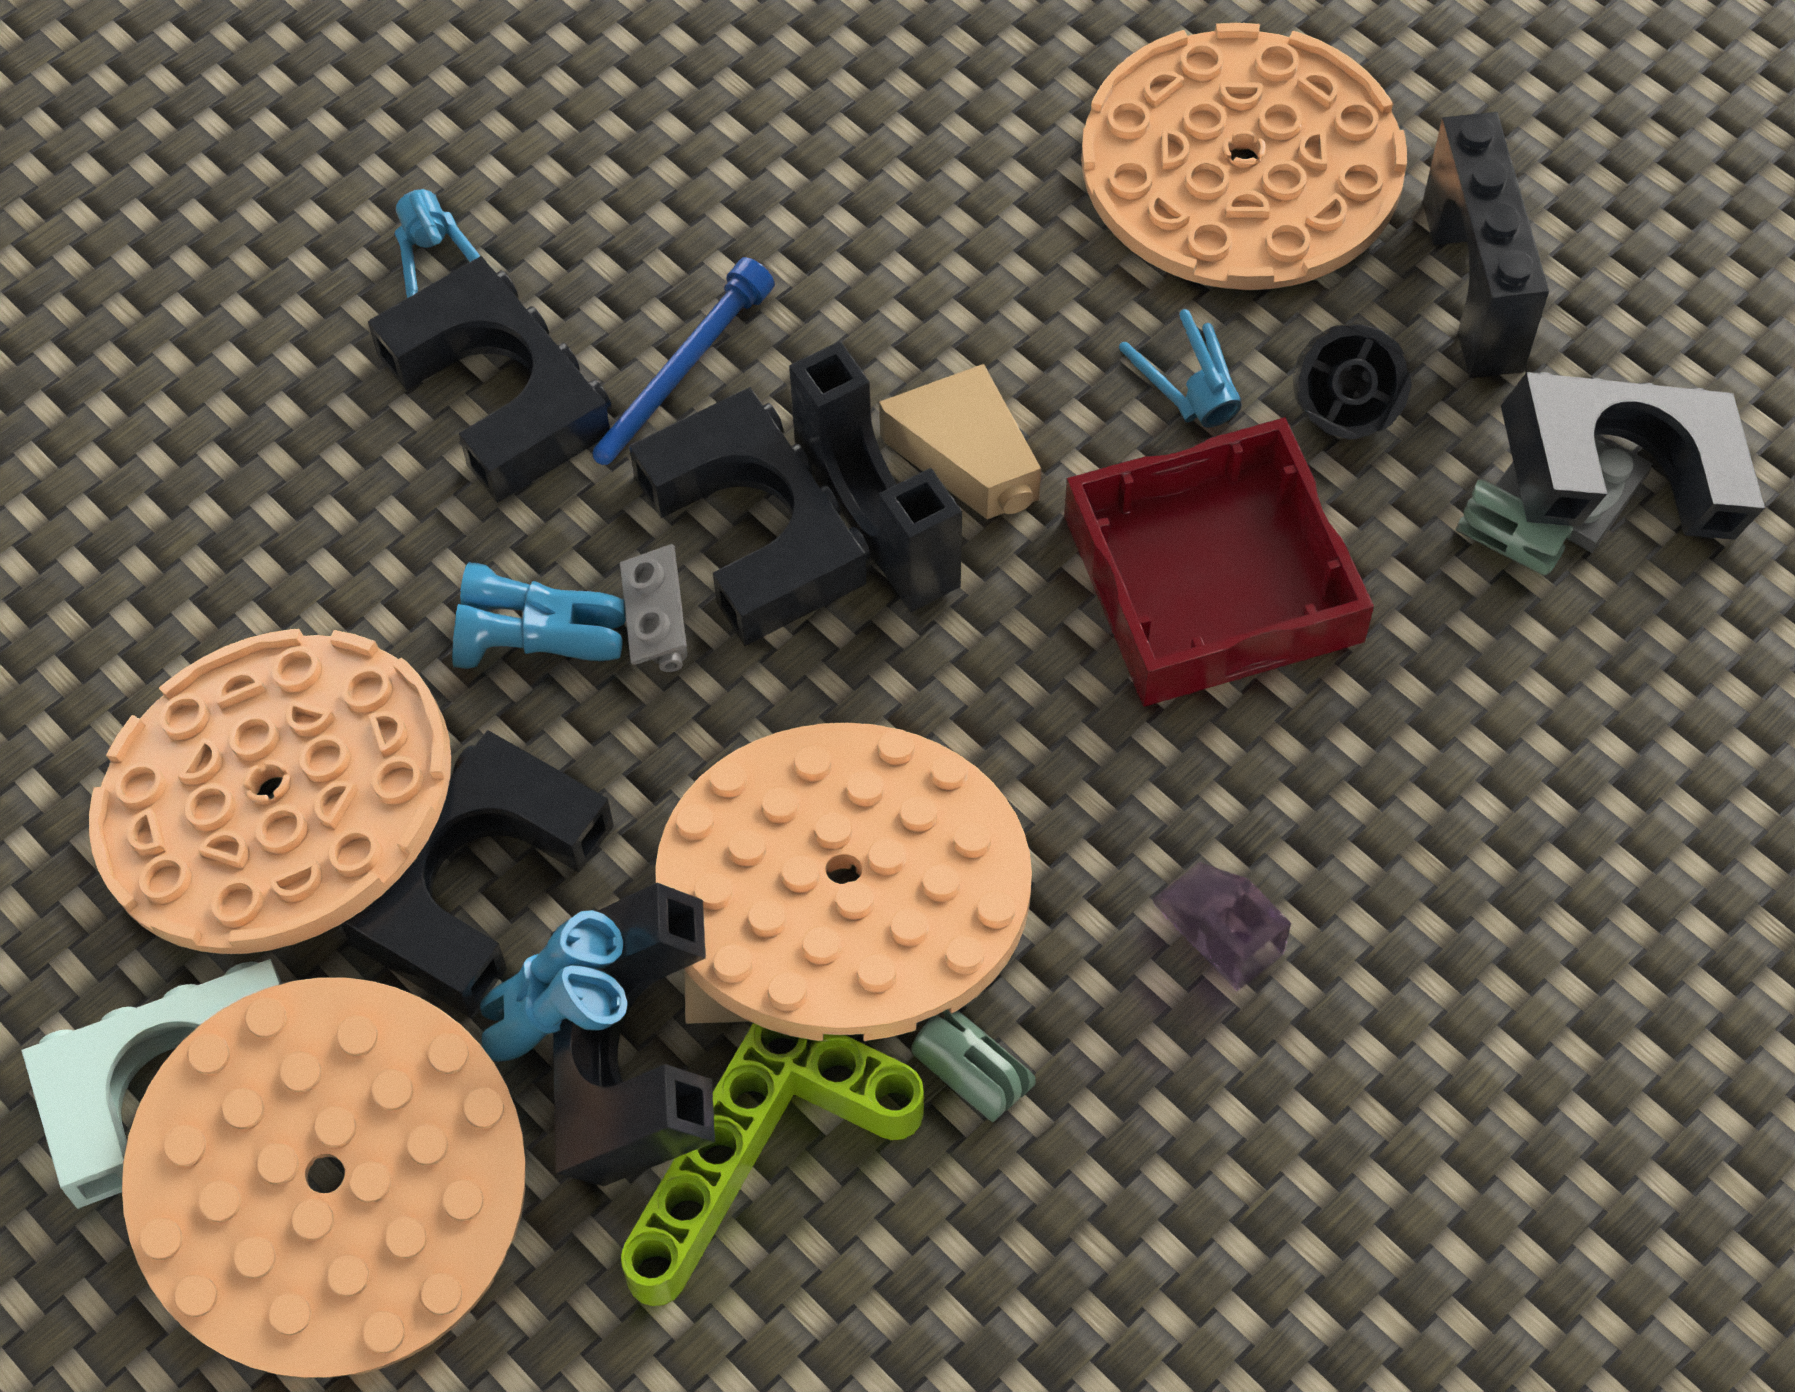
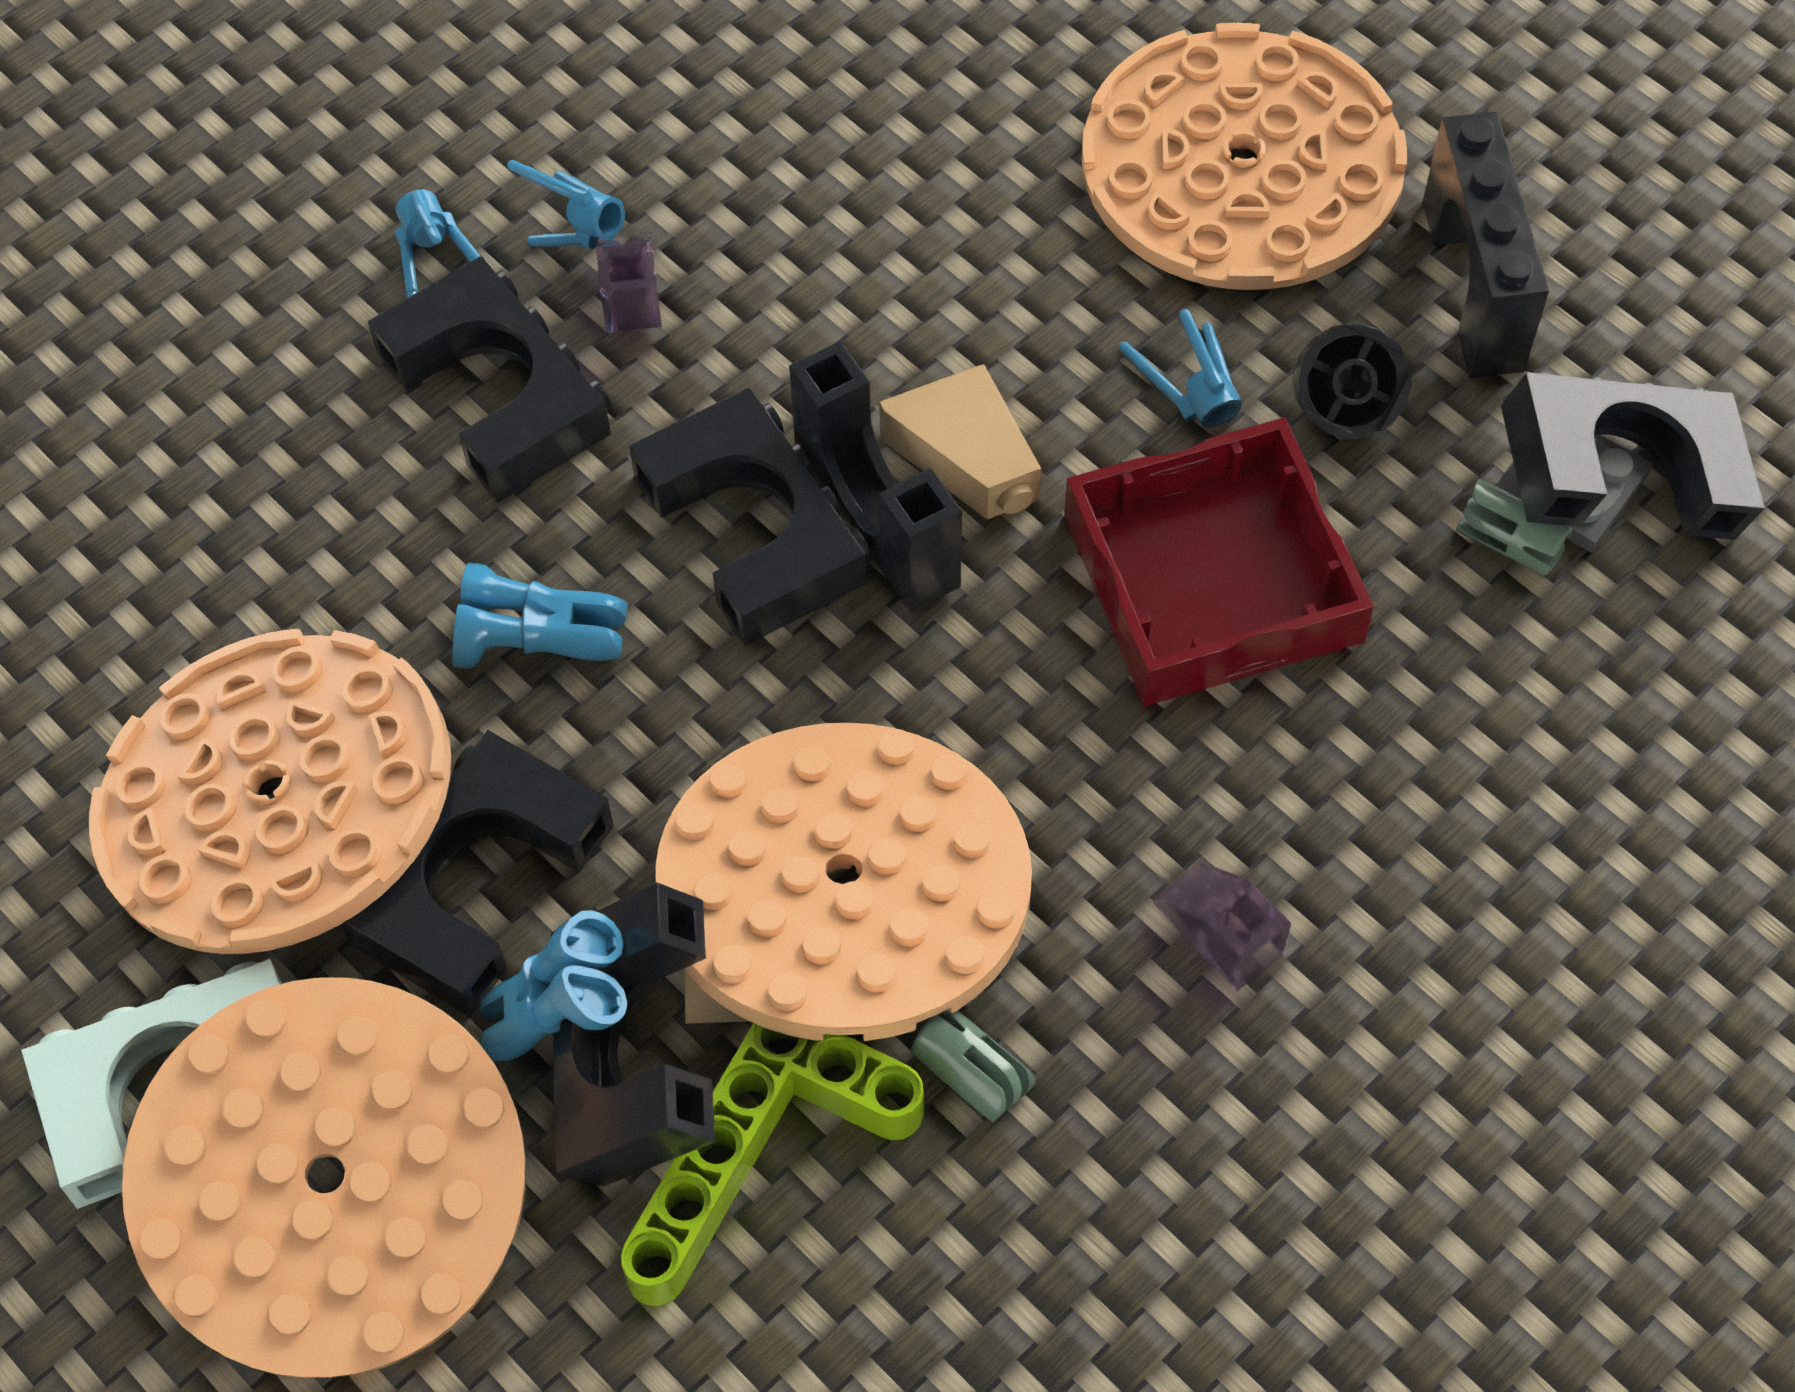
(588, 210): none -> dark azure plant
(628, 282): none -> clear purple slope
(654, 609): light grey hinge -> none
(746, 286): blue piece -> none

